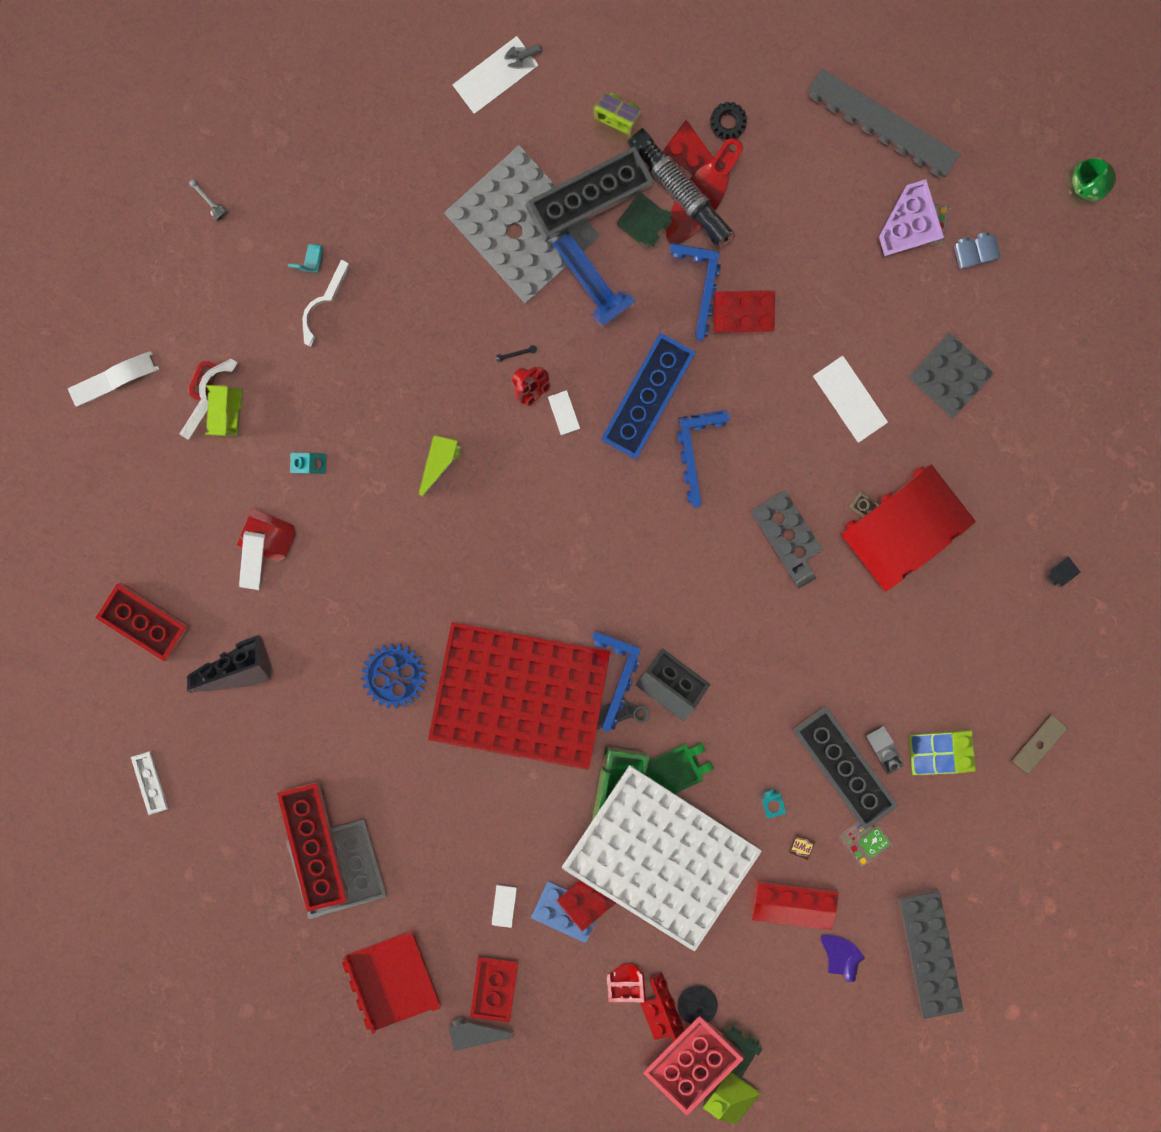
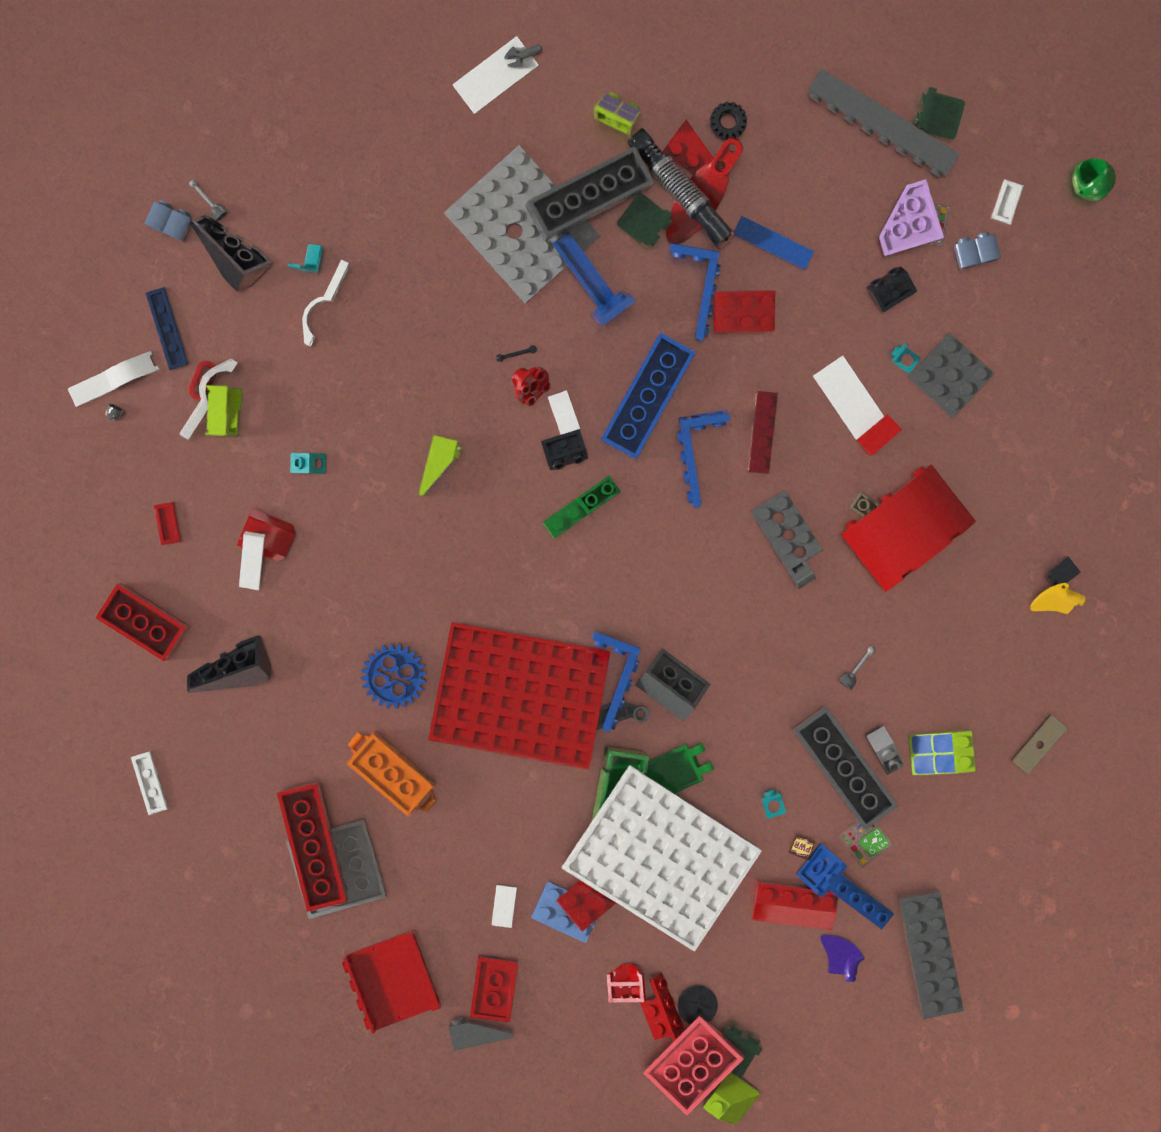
(113, 412): none -> dark grey hinge
(167, 328): none -> dark blue tile
(167, 523): none -> red tile
(168, 221): none -> sand blue brick
(234, 259): none -> black wedge
(391, 773): none -> orange container
(564, 450): none -> black bracket
(581, 507): none -> green slope
(762, 432): none -> dark red brick
(773, 242): none -> blue tile
(824, 874): none -> blue bracket
(849, 679): none -> hinge
(879, 435): none -> red slope
(892, 288): none -> black bracket
(899, 352): none -> teal bracket
(939, 114): none -> clear green bracket
(1007, 202): none -> white tile
(1059, 599): none -> yellow arm

